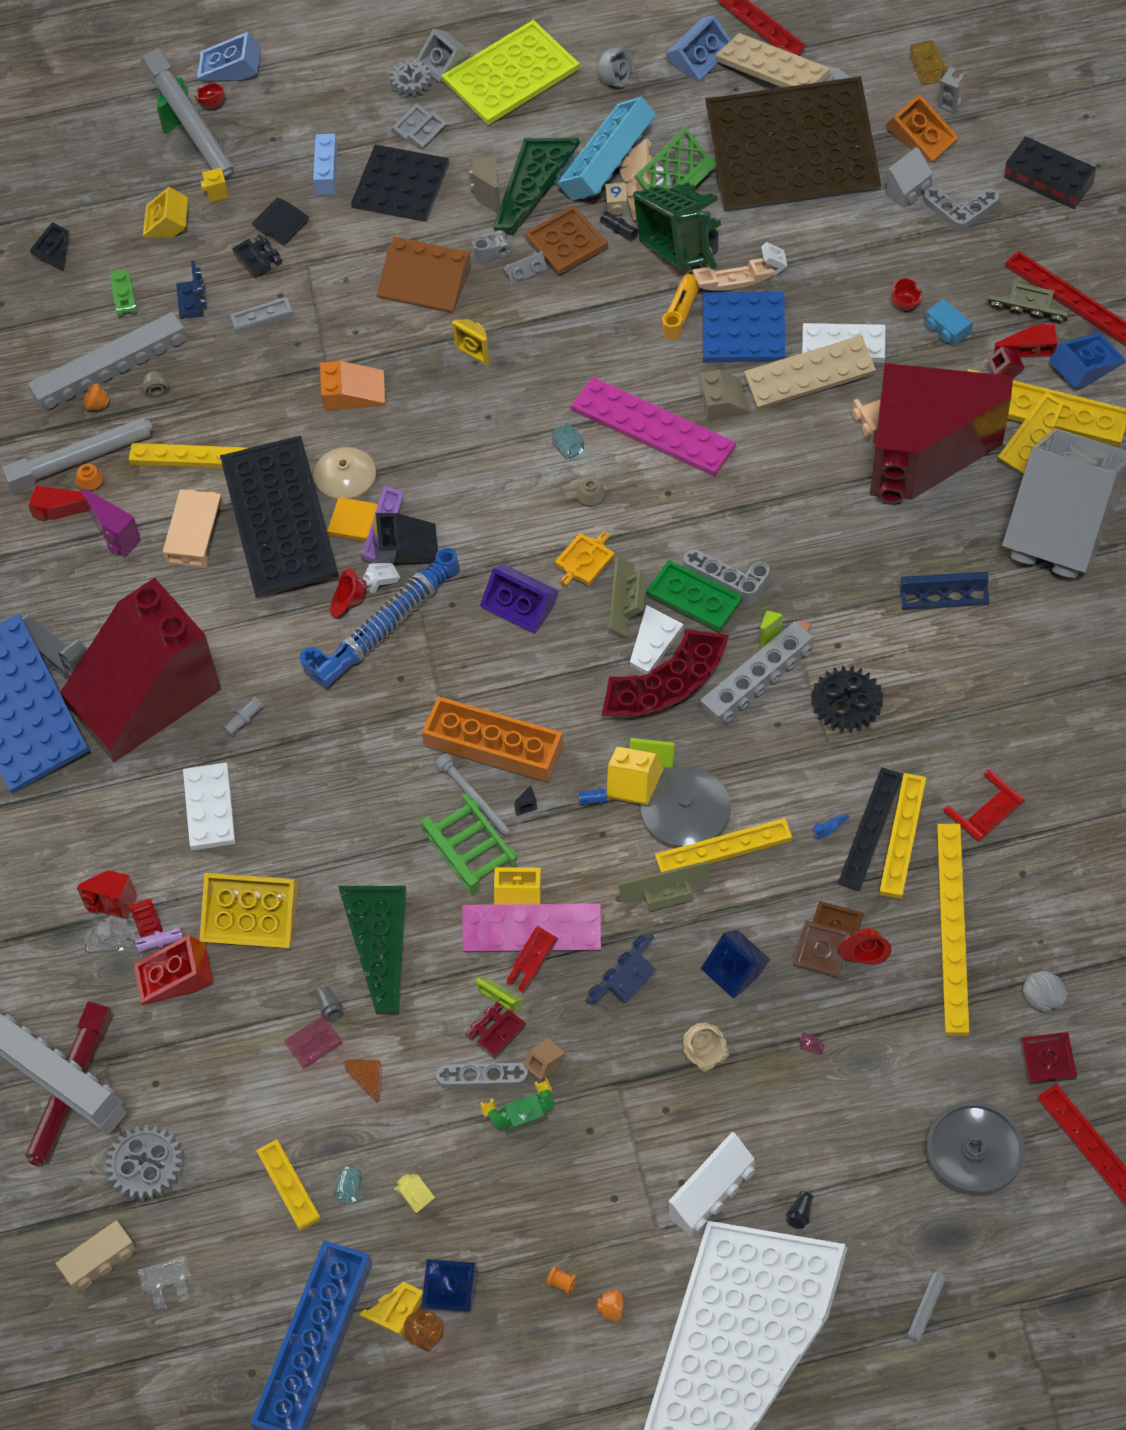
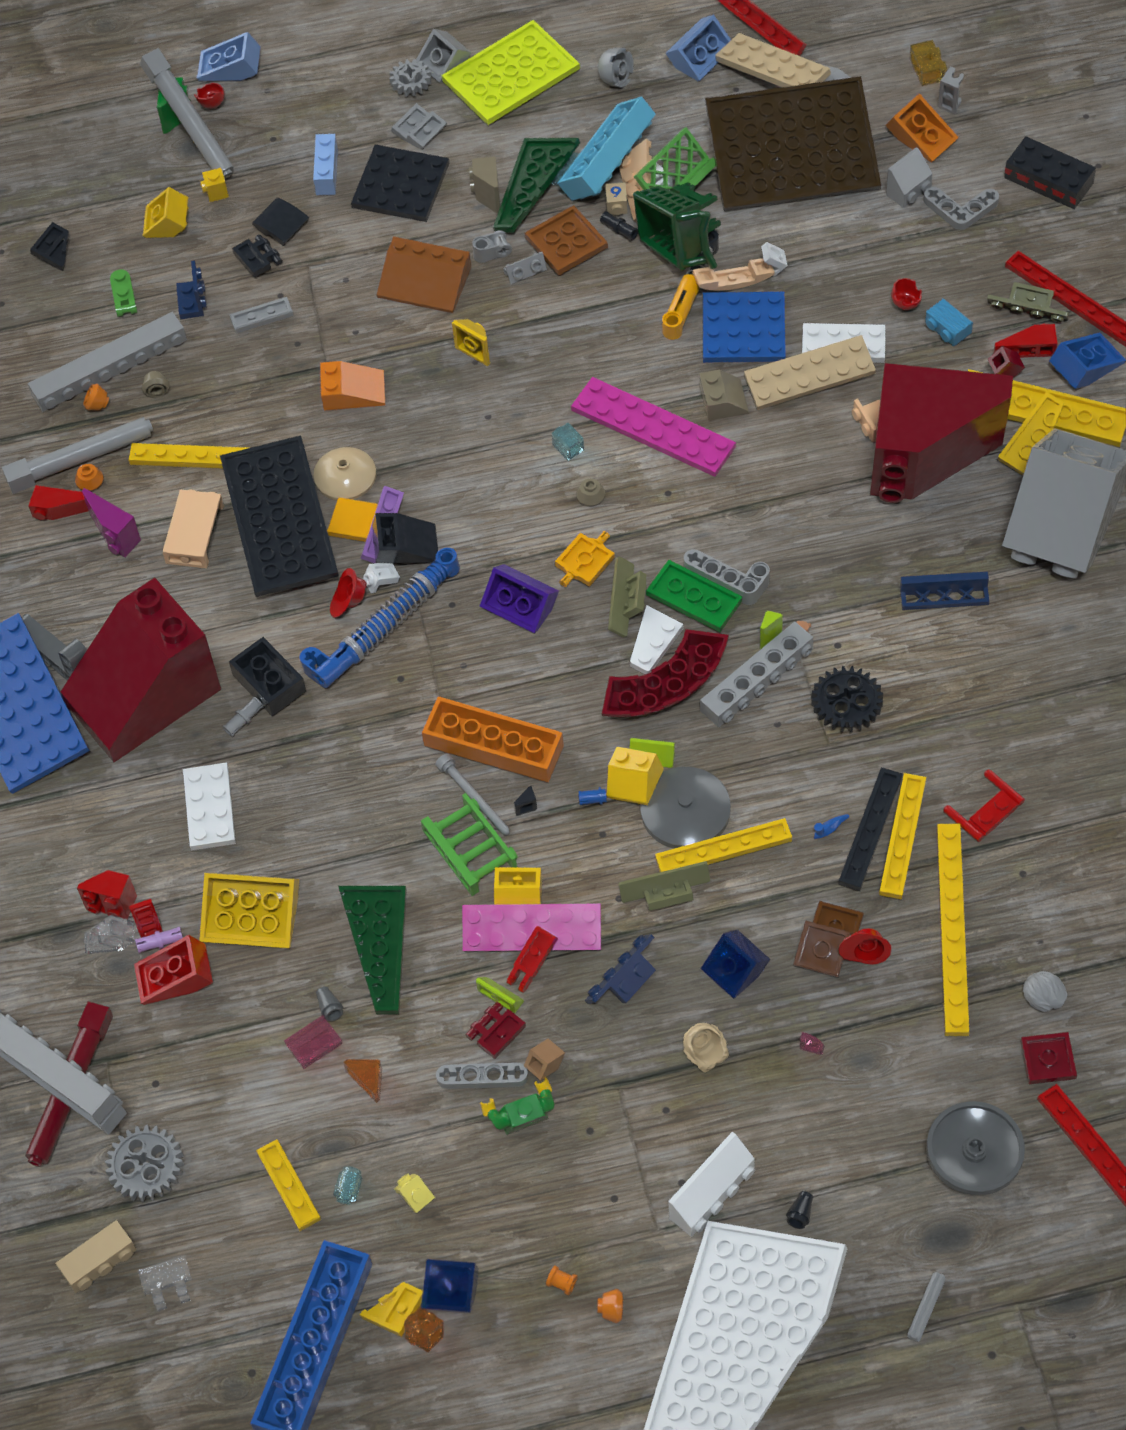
(267, 676): none -> black brick

